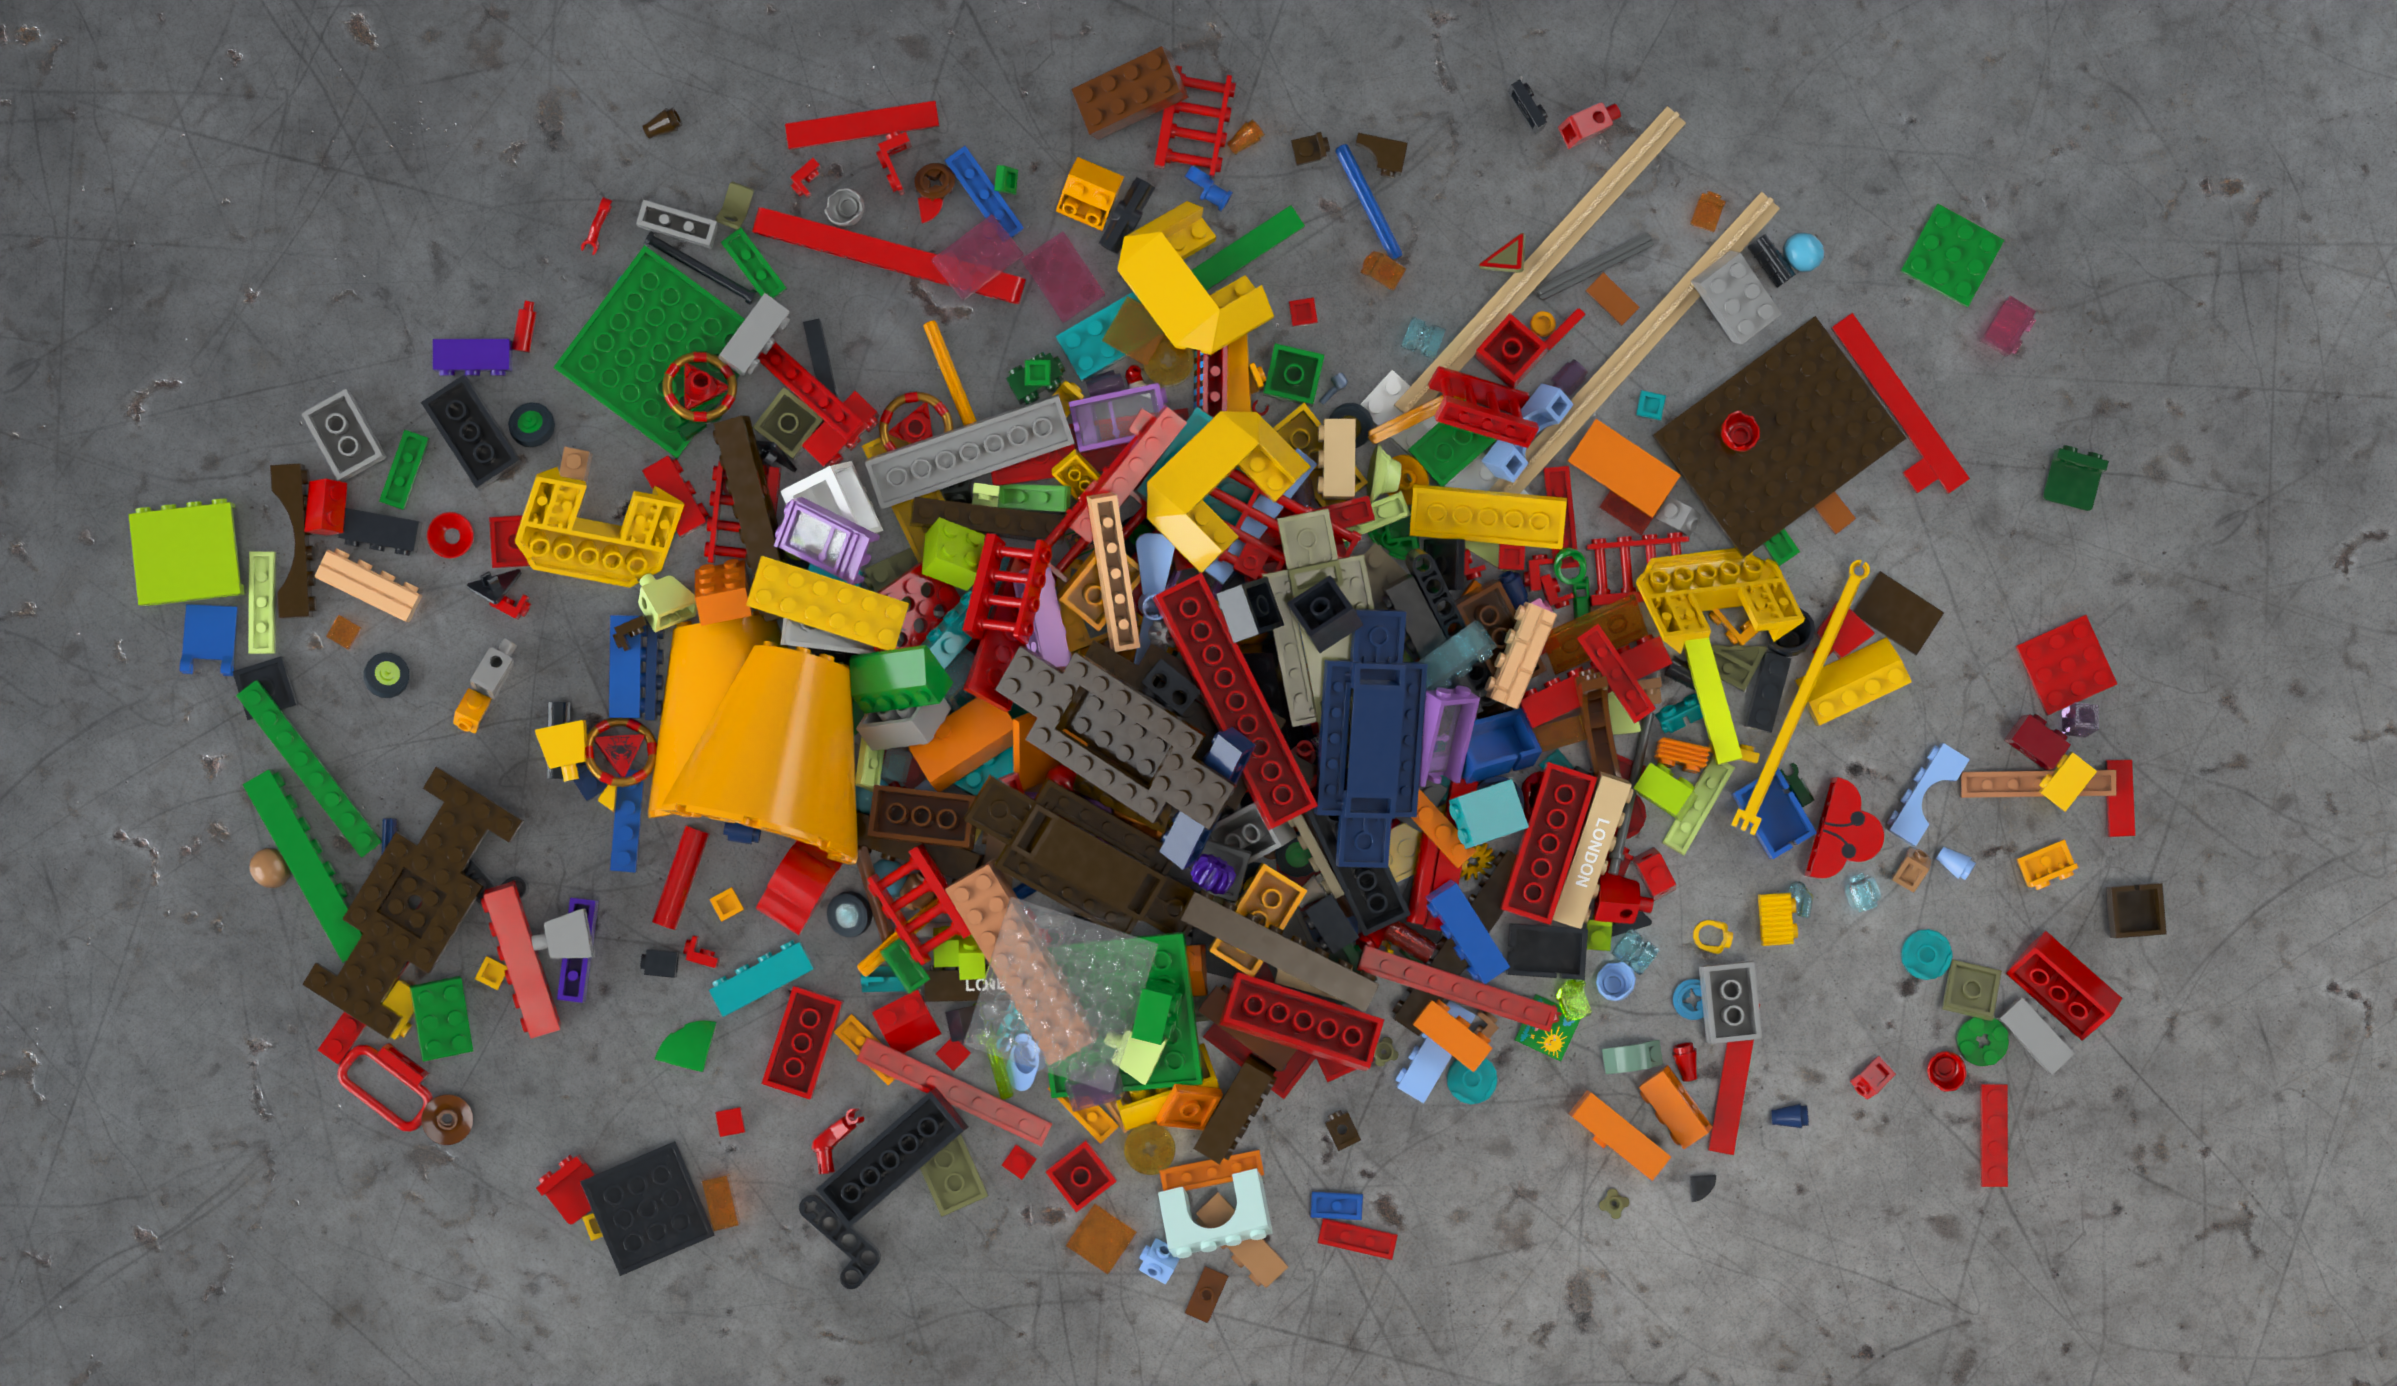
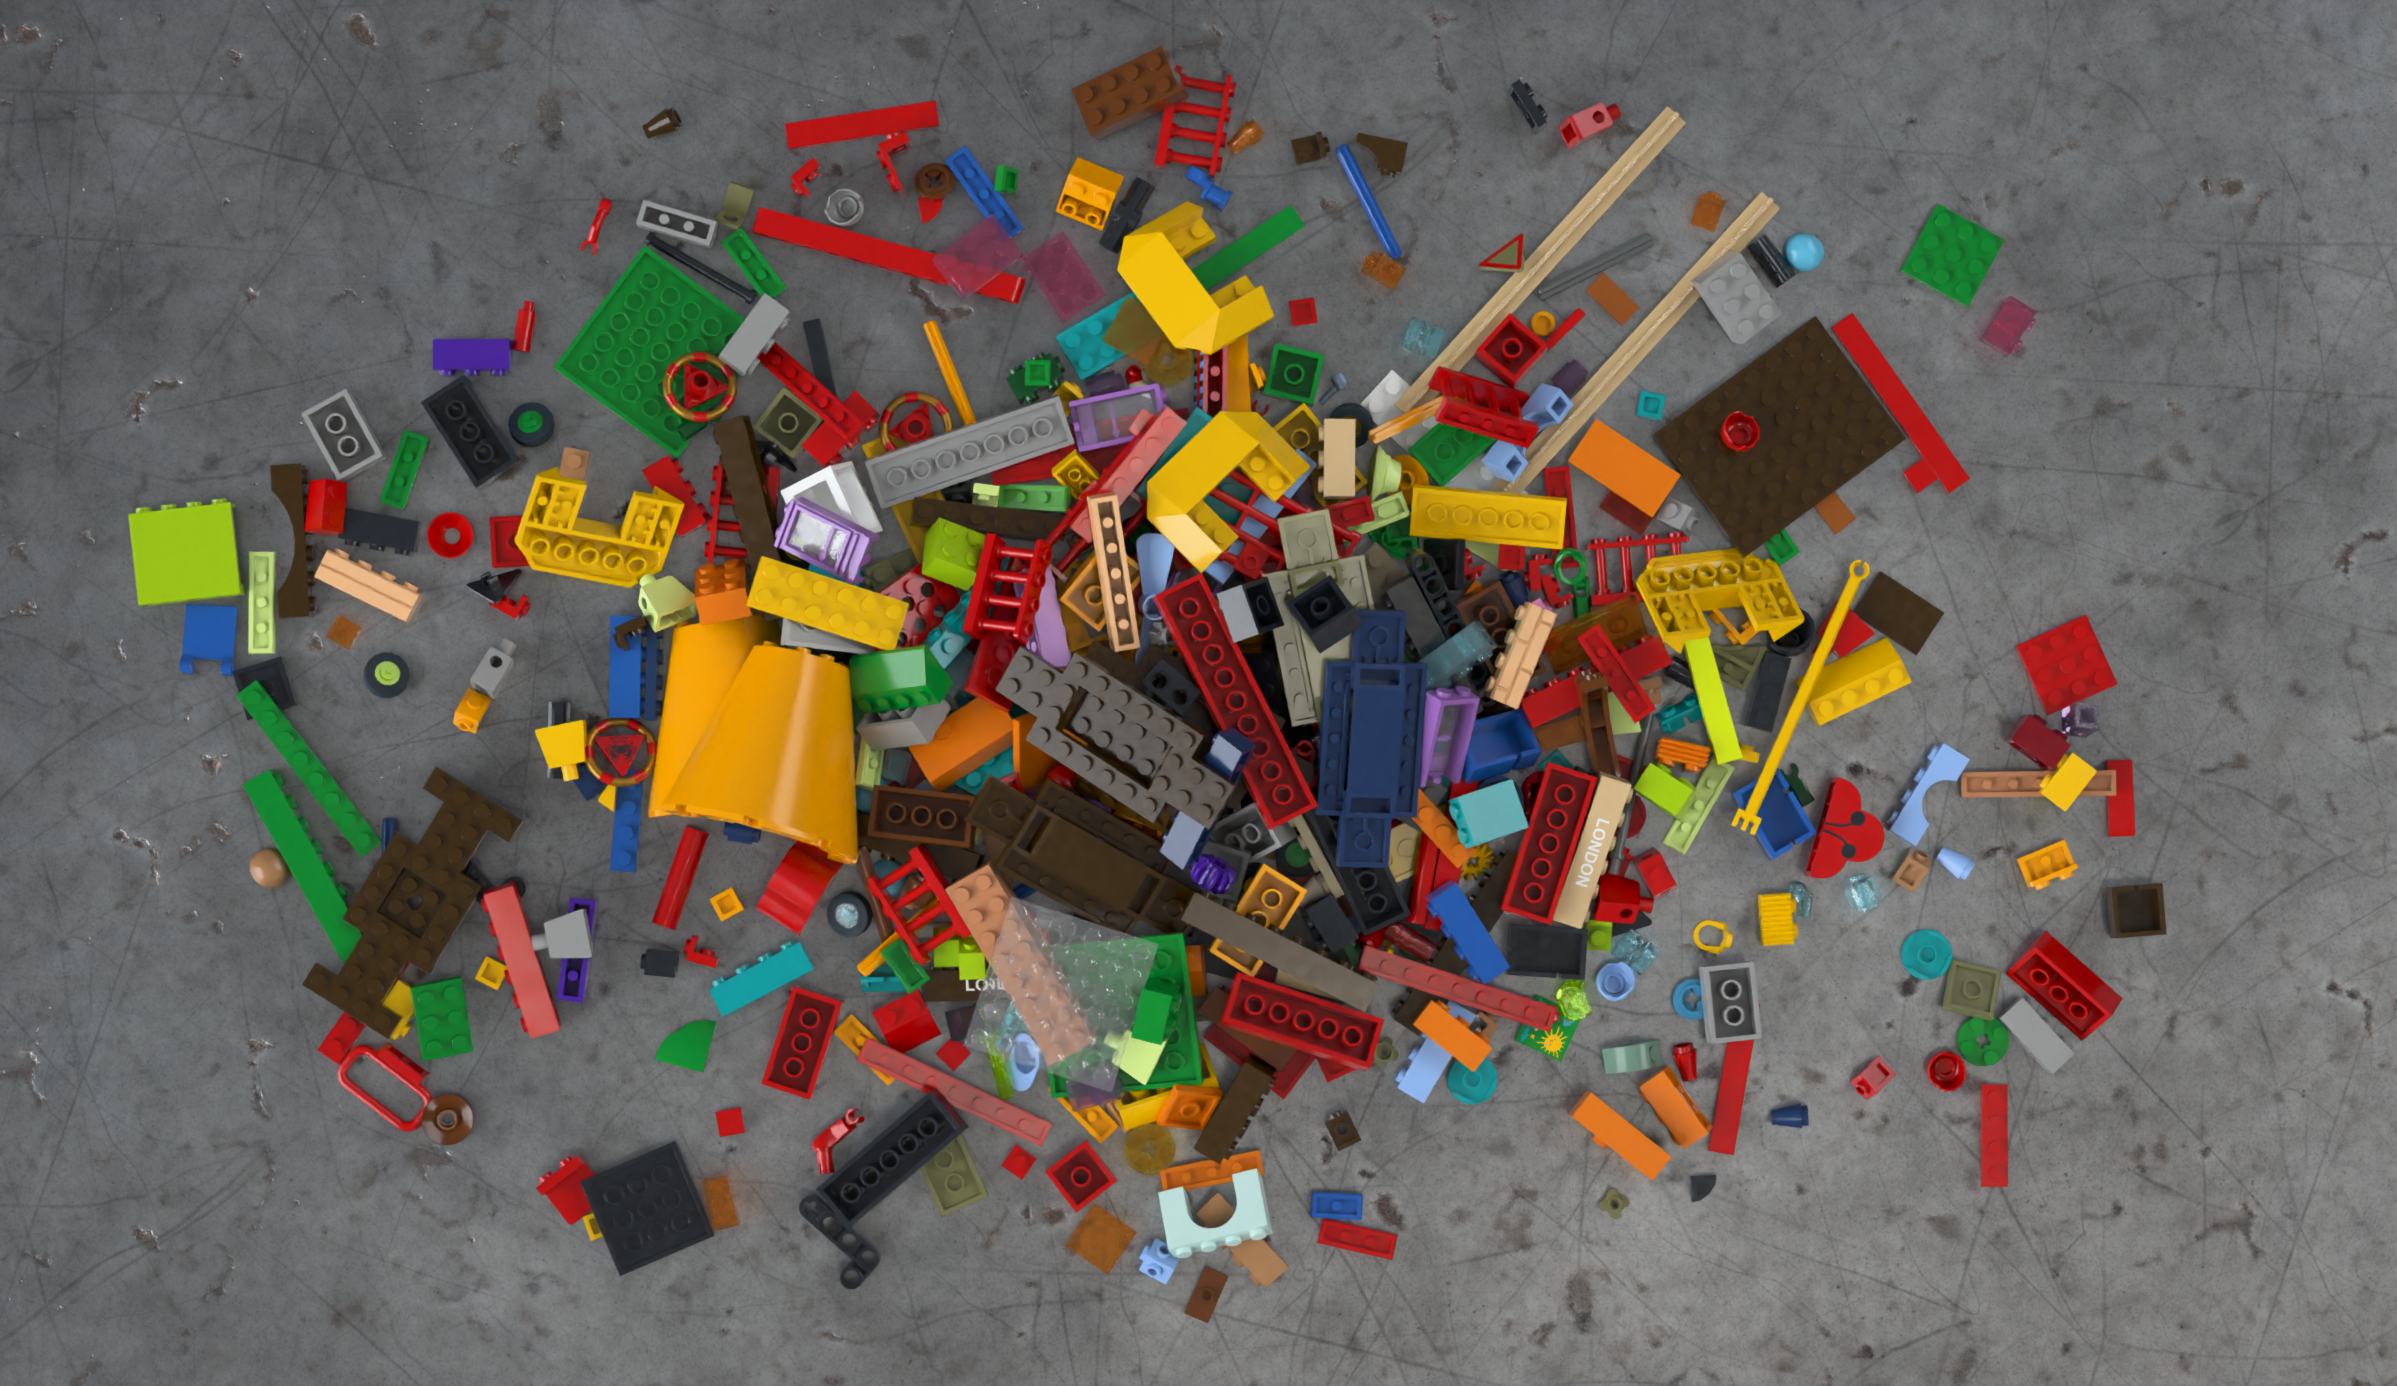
(2074, 478): dark green bracket -> none

